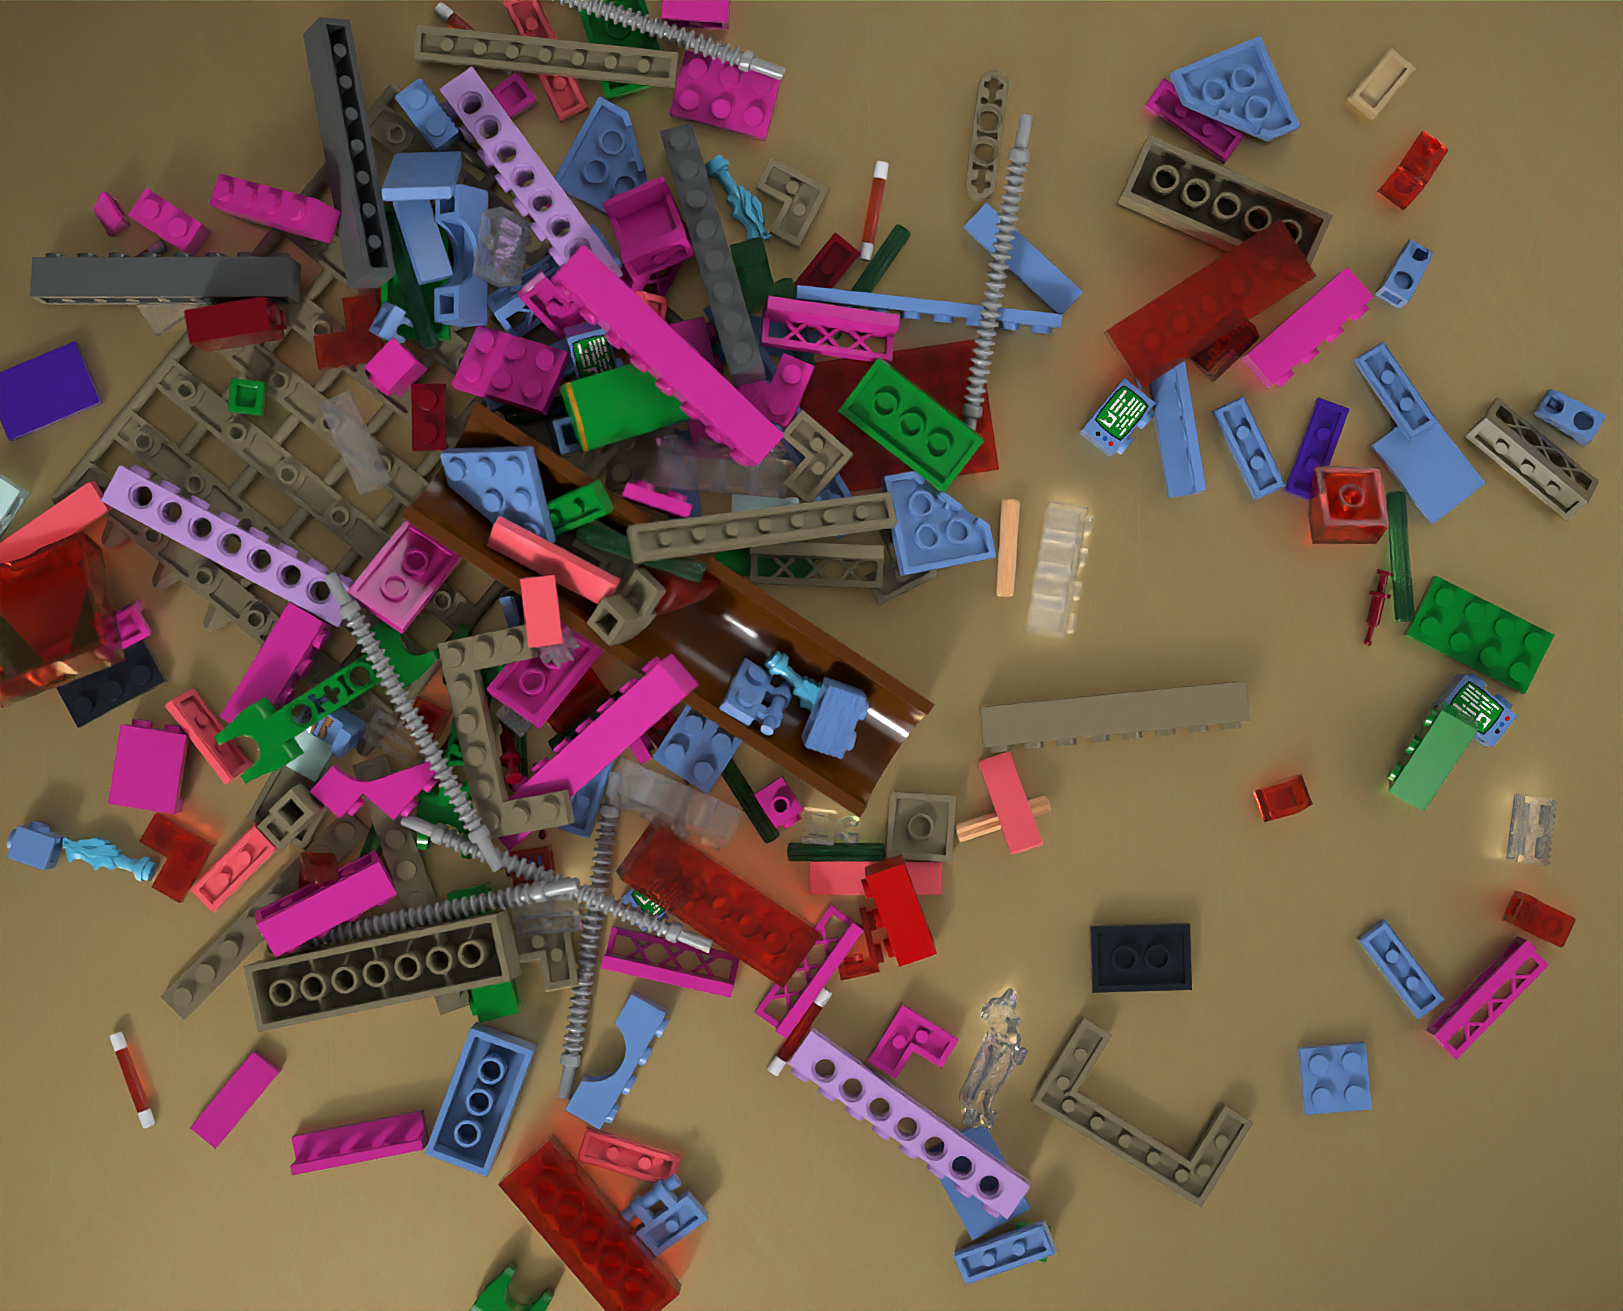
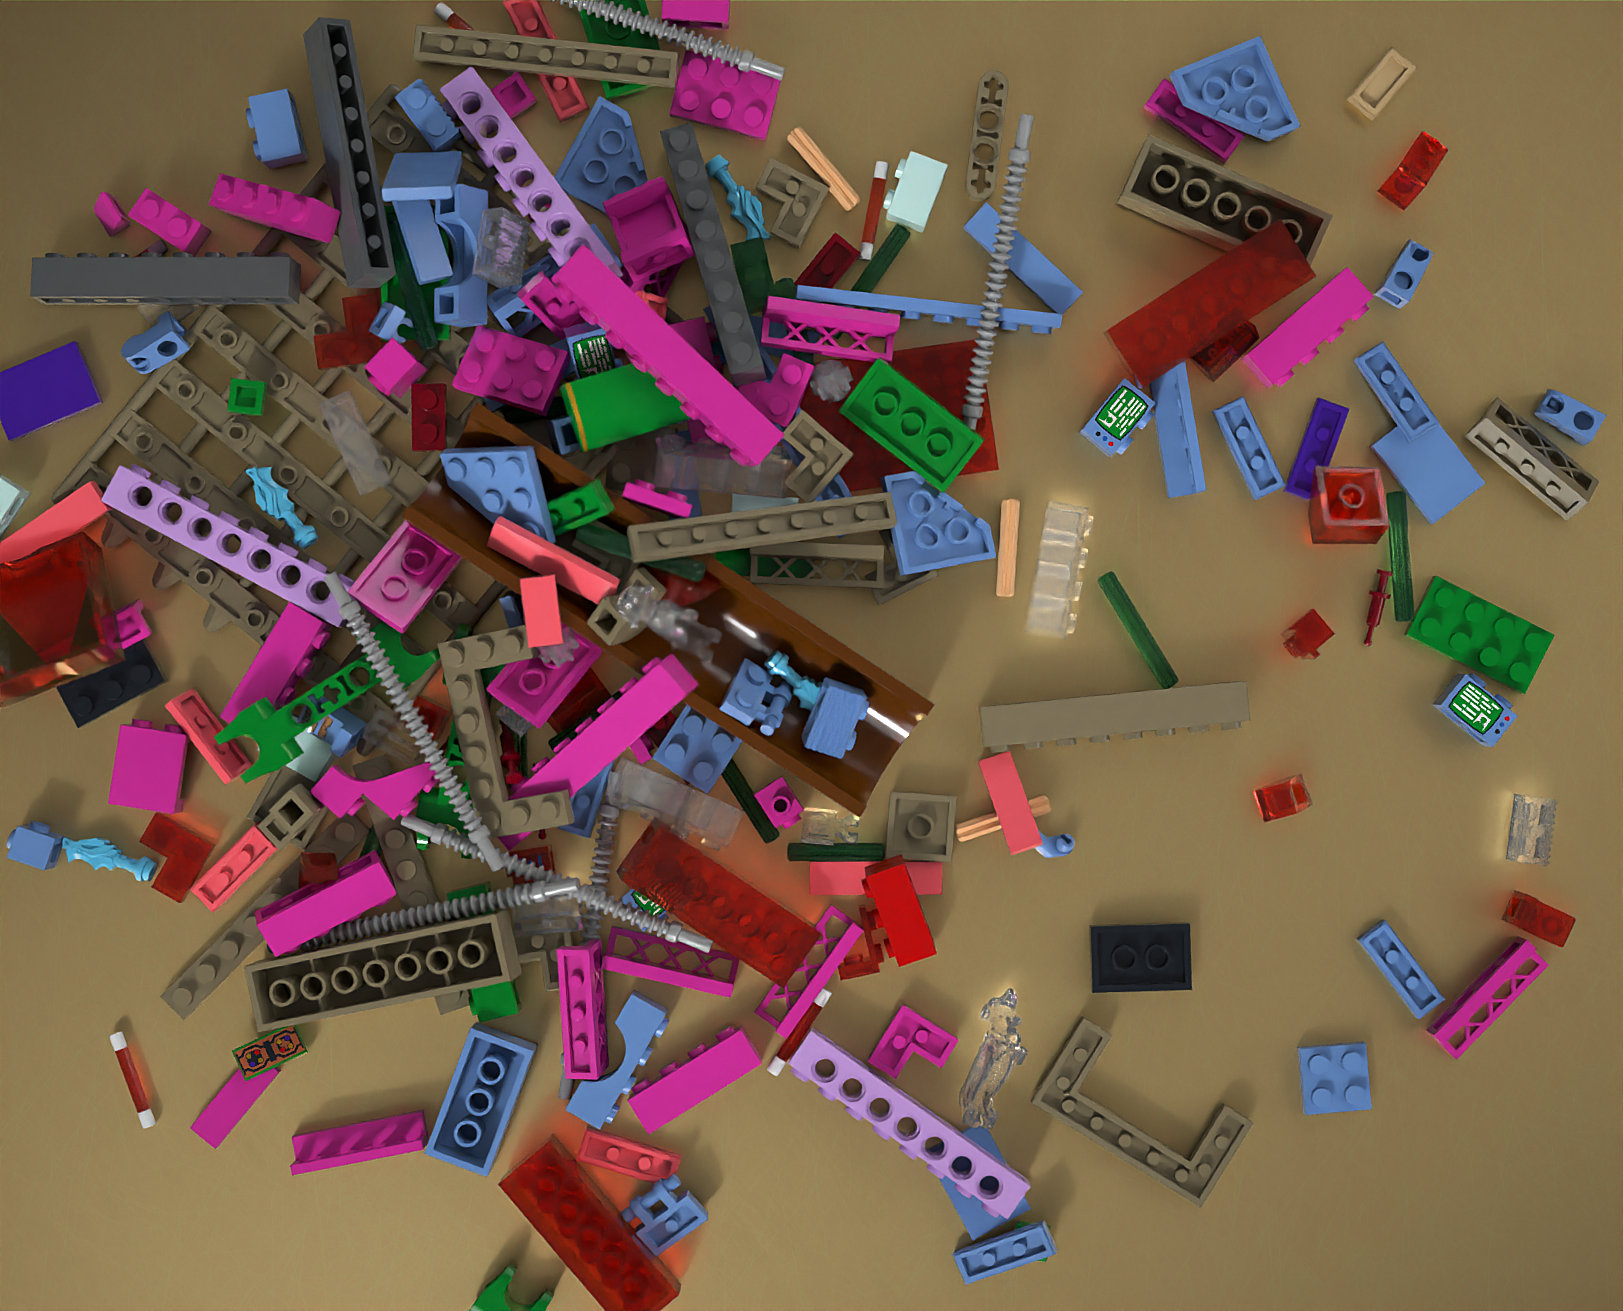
(156, 345): none -> medium blue leg
(235, 324): dark red brick -> none
(269, 1051): none -> tile
(274, 501): none -> medium azure piece
(276, 128): none -> medium blue brick
(583, 1010): none -> dark pink fence
(668, 621): none -> clear animal
(694, 1079): none -> dark pink brick
(823, 168): none -> light nougat axle
(831, 380): none -> clear gear
(915, 192): none -> light aqua brick
(1056, 845): none -> medium blue arm
(1138, 630): none -> clear green axle
(1306, 635): none -> clear red bracket
(1431, 755): green brick -> none

